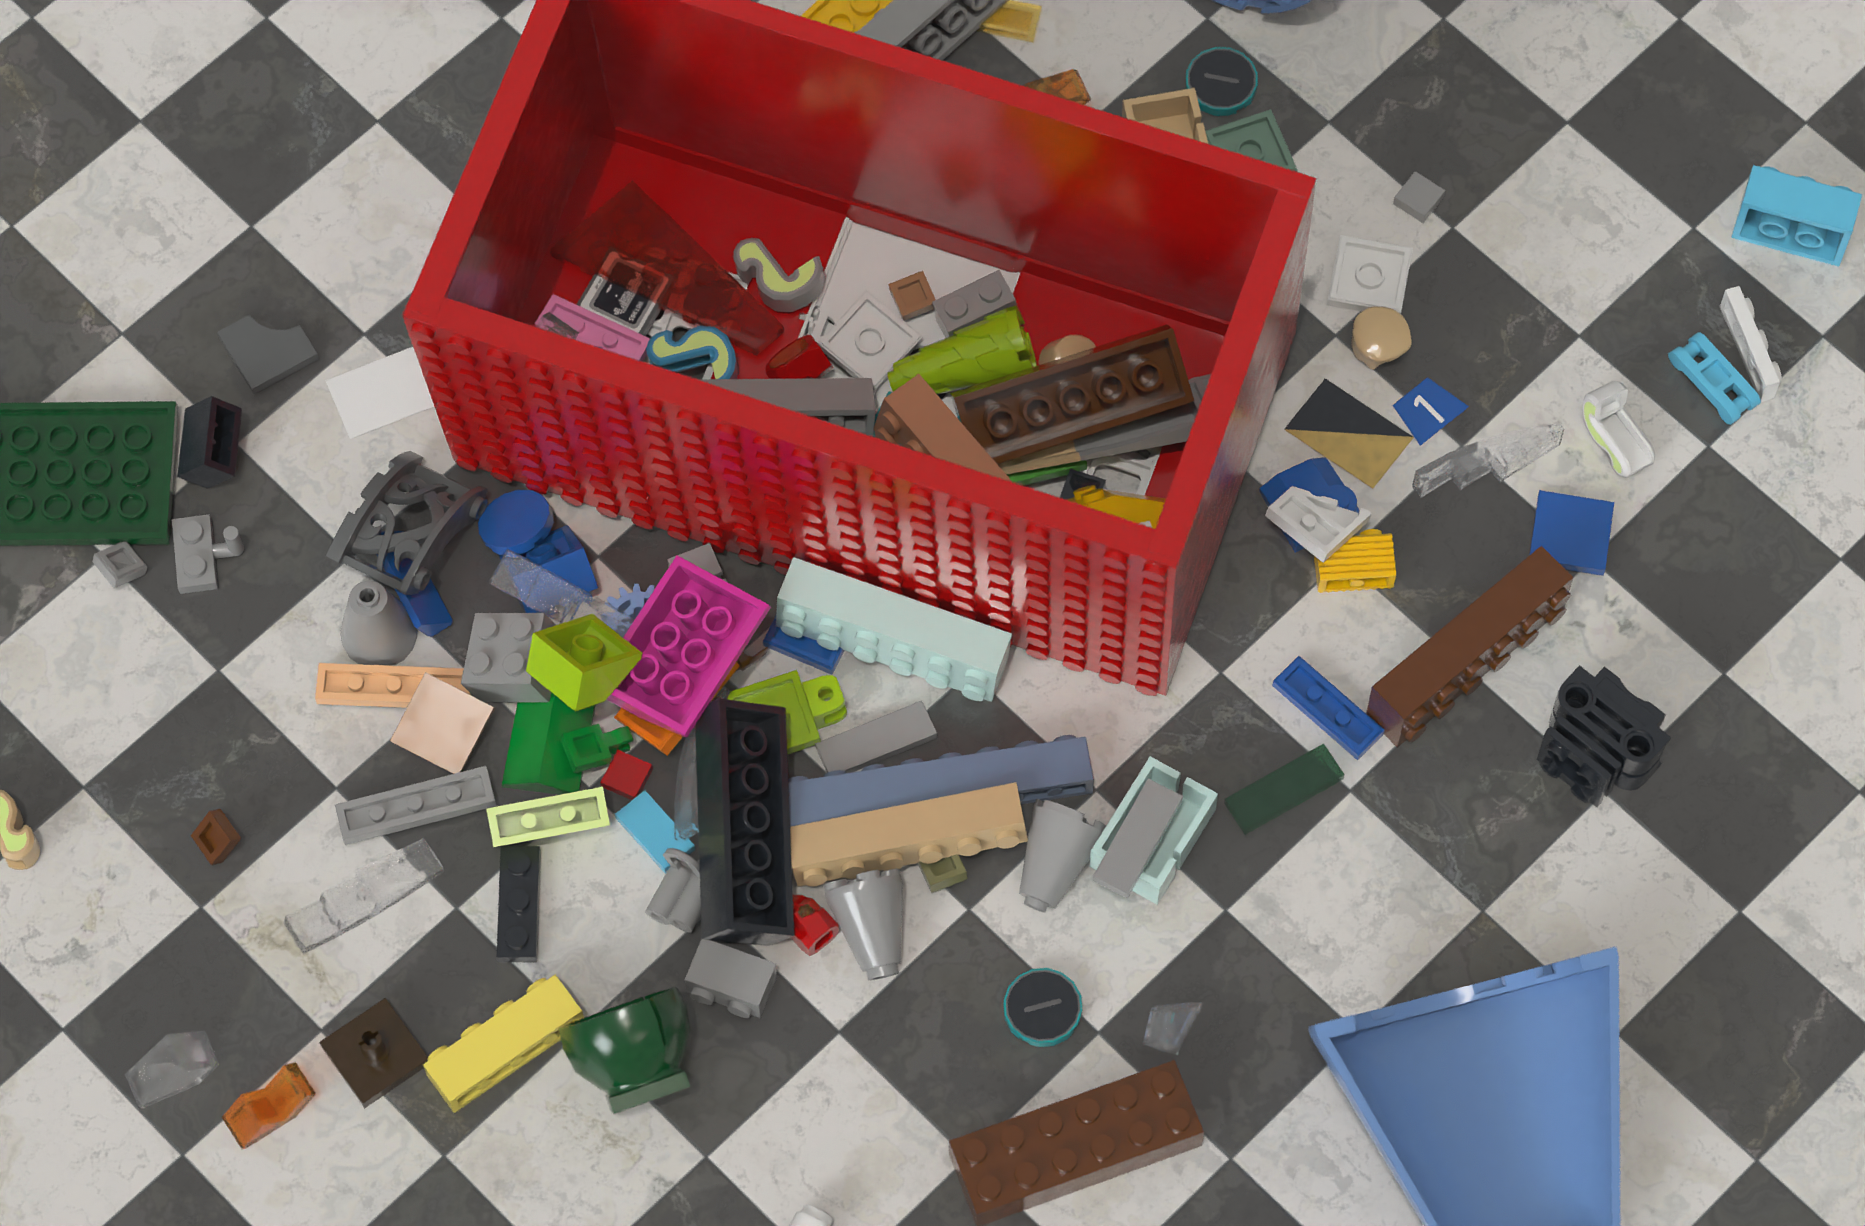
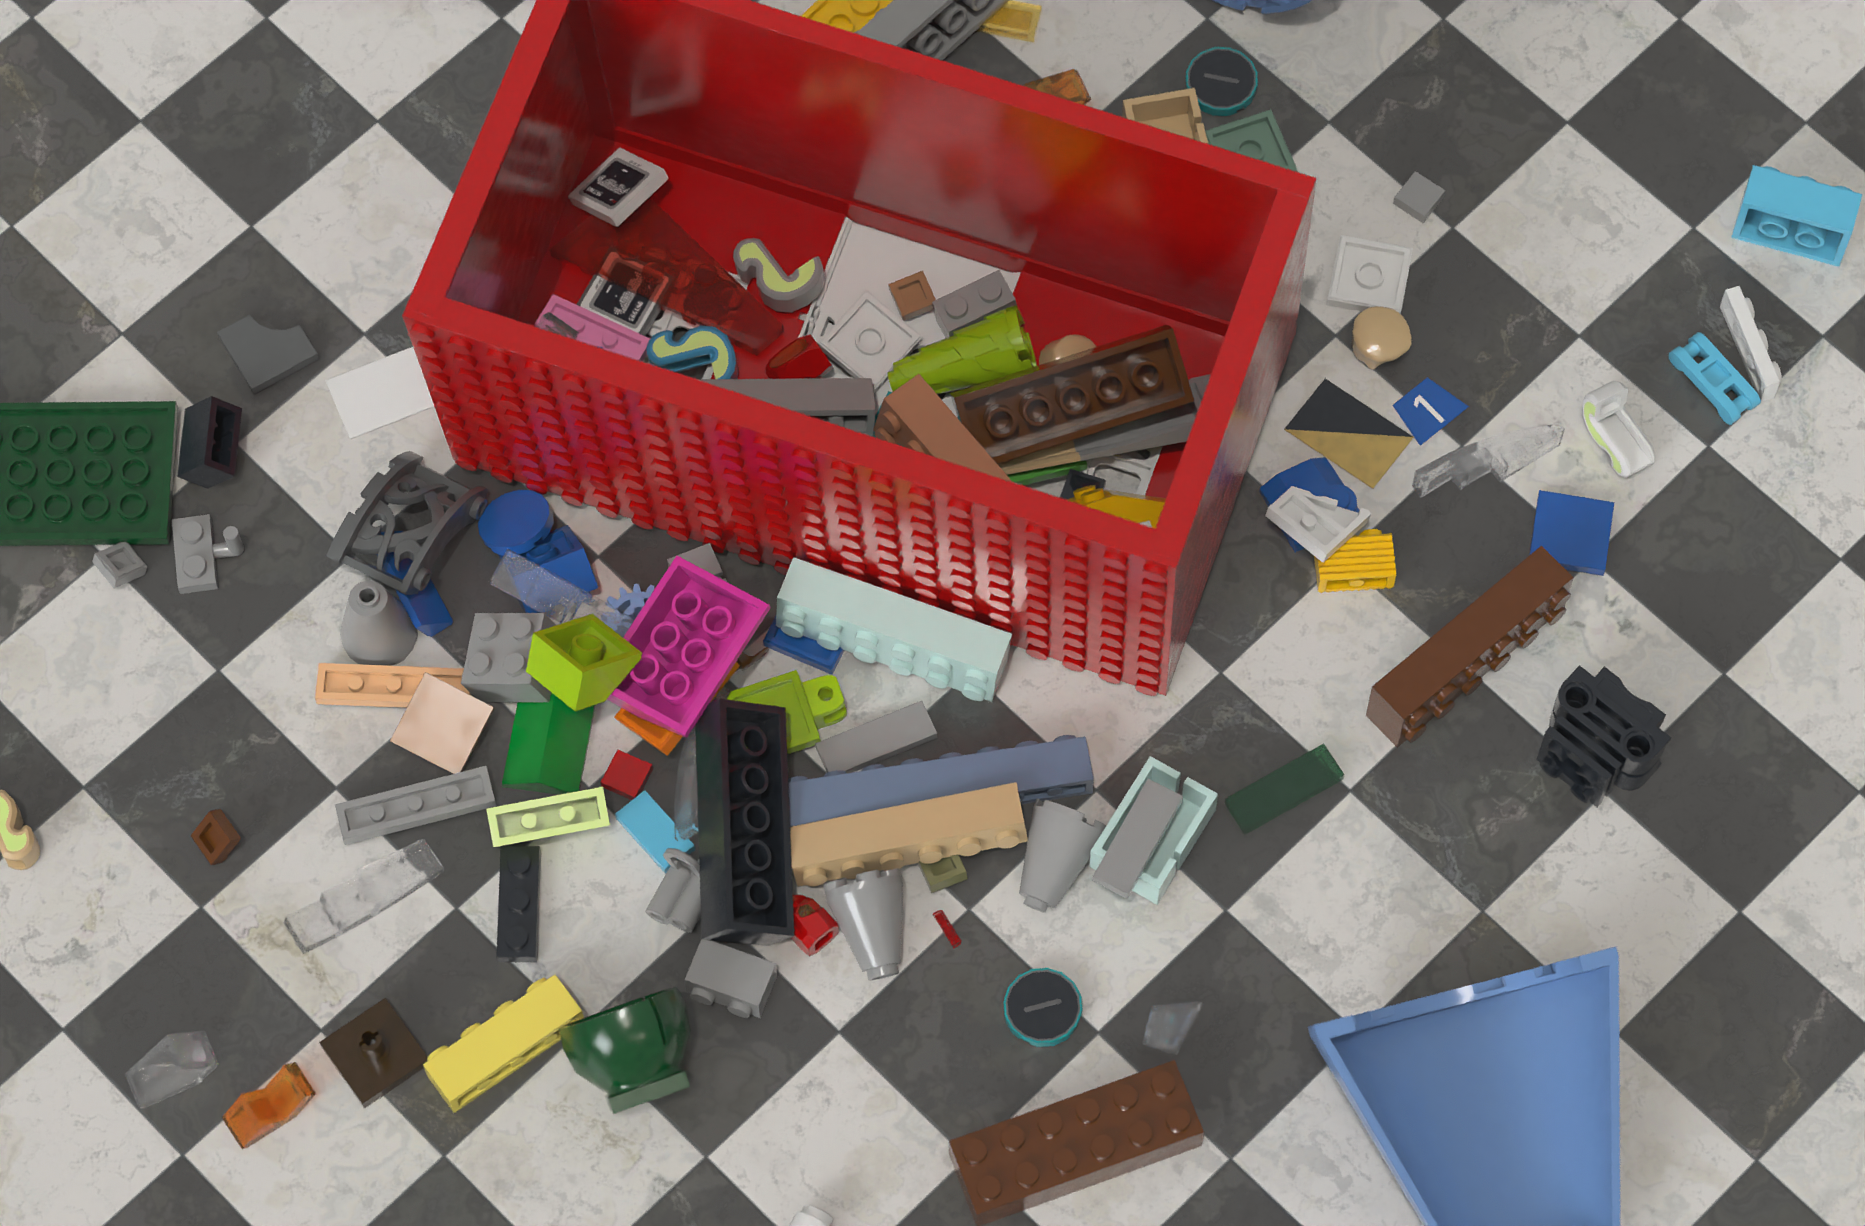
(591, 748): green plate -> none
(618, 187): none -> tile
(946, 928): none -> red leg
(1328, 707): blue tile -> none

